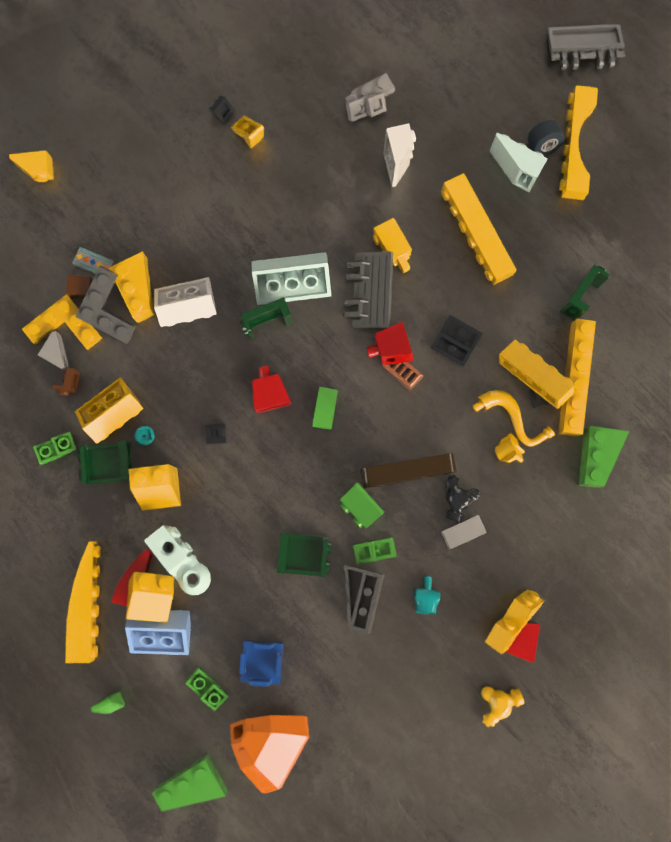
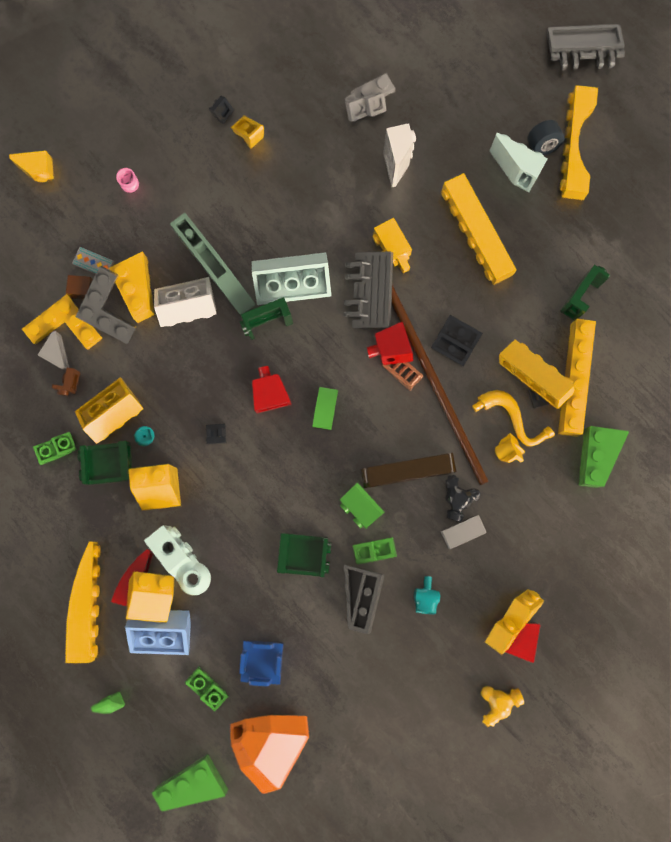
(127, 176): none -> bright pink wheel
(212, 263): none -> sand green slope
(438, 389): none -> reddish brown piece

